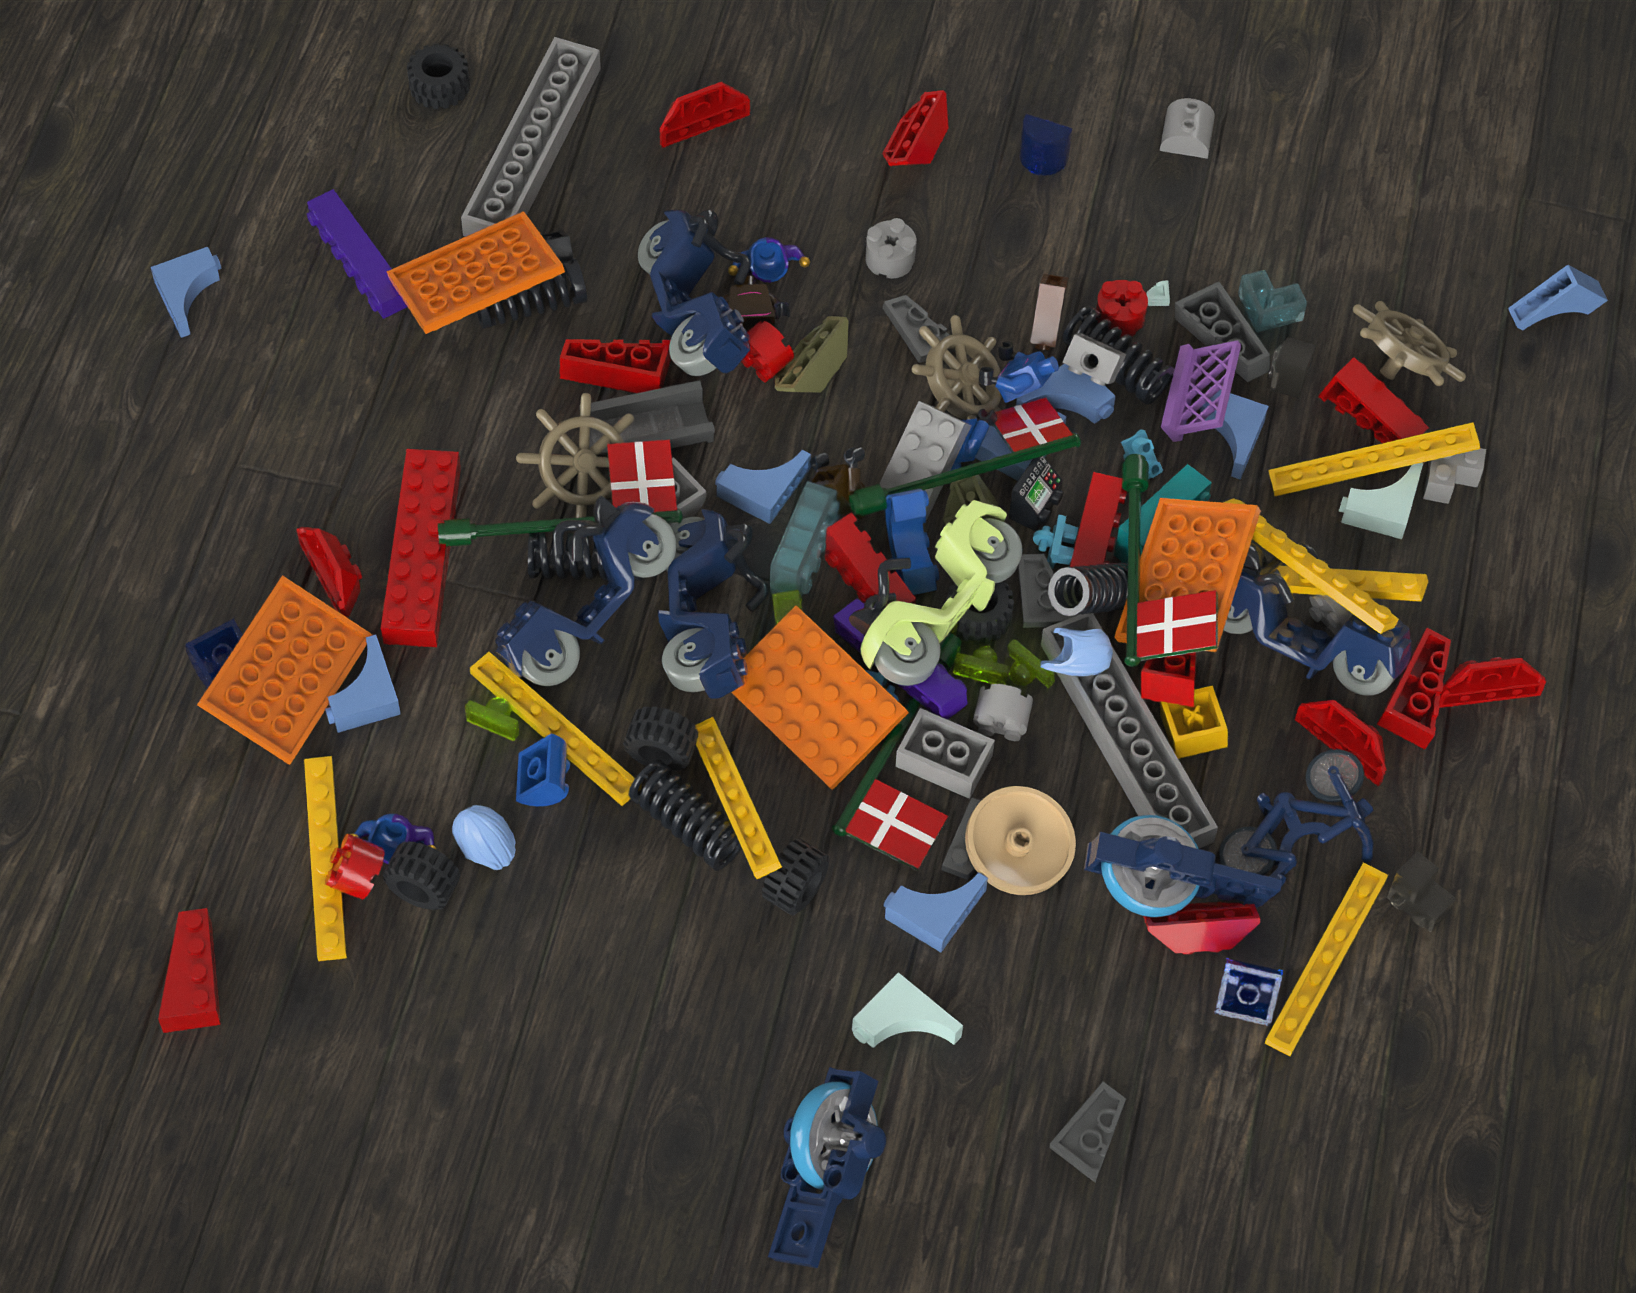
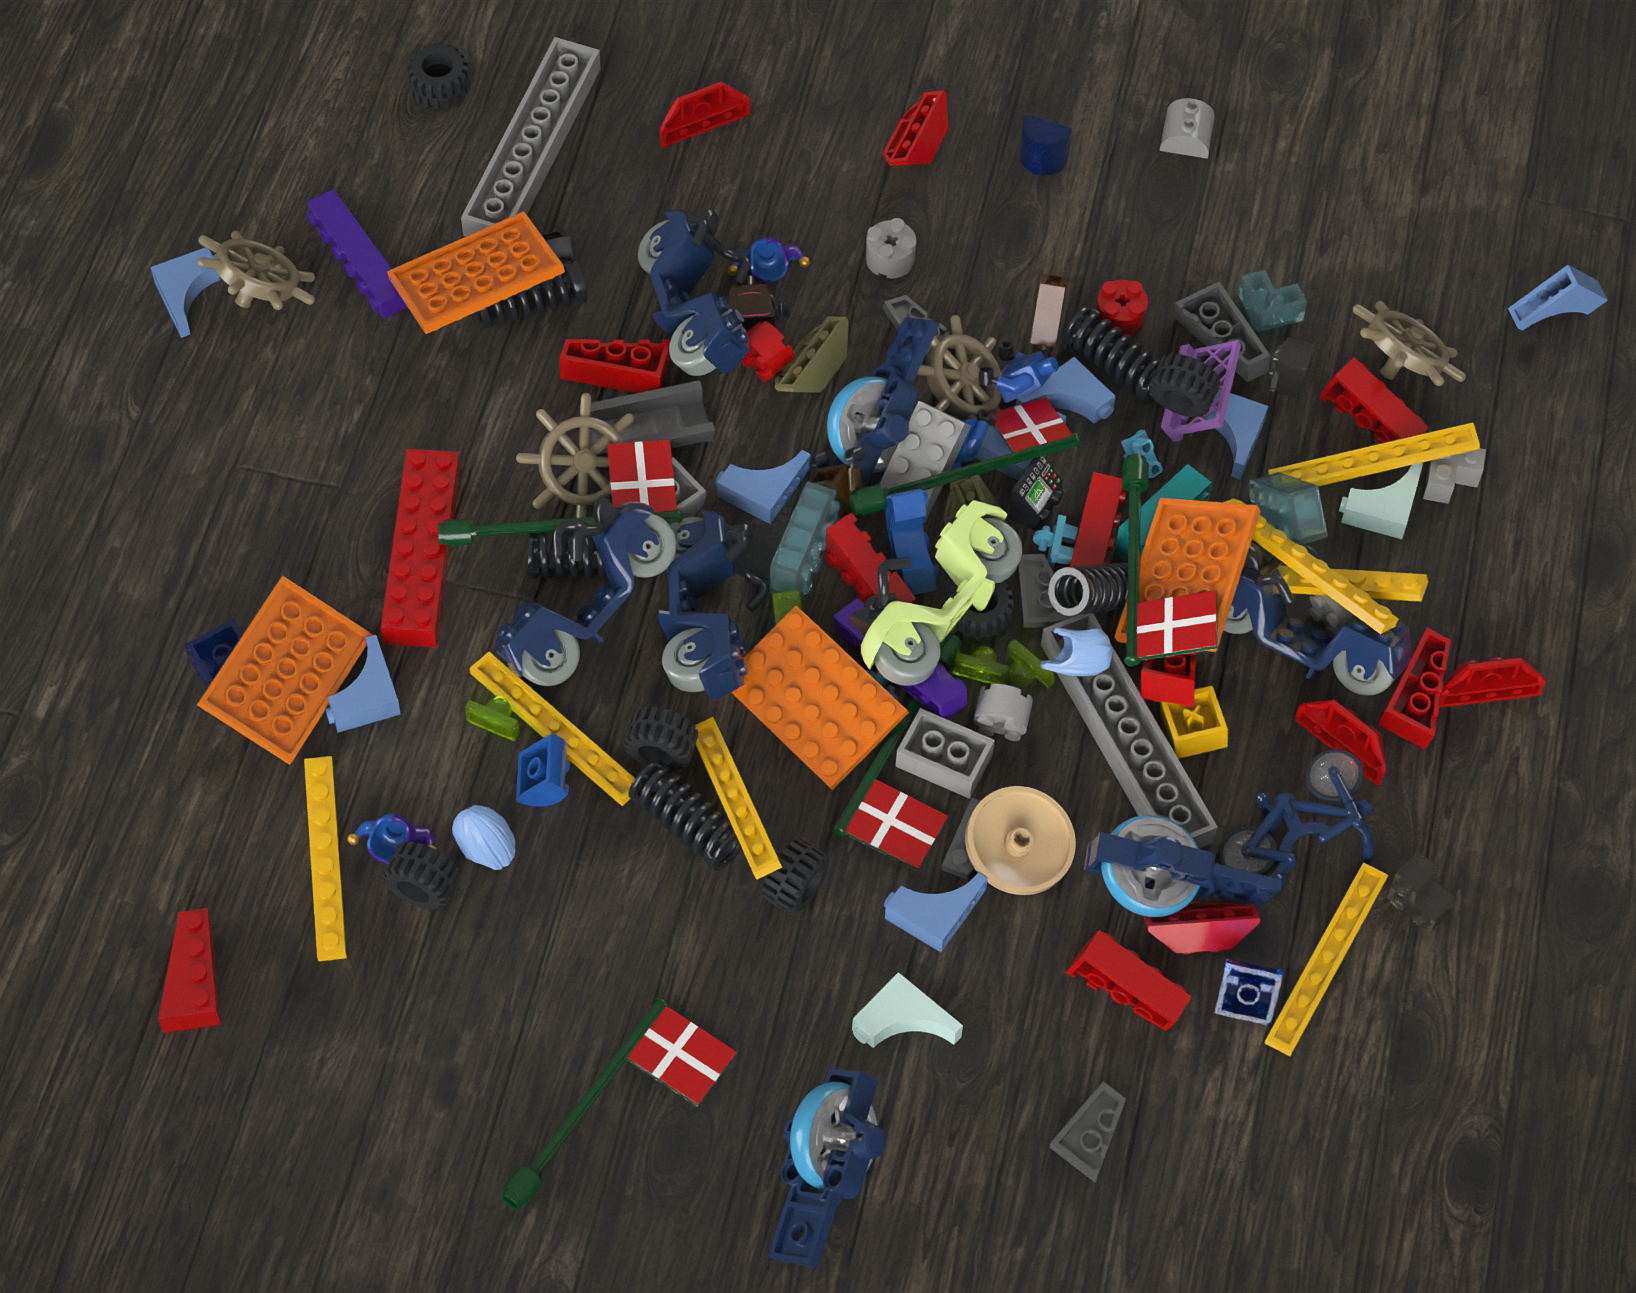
(255, 271): none -> dark tan piece
(332, 567): red wedge -> none
(354, 866): red brick -> none
(661, 1046): none -> flag
(879, 405): none -> dark blue piece
(1108, 359): light grey brick -> none
(1130, 980): none -> red wedge
(1159, 294): light aqua tile -> none
(1184, 385): none -> black tyre
(1290, 506): none -> clear light blue brick

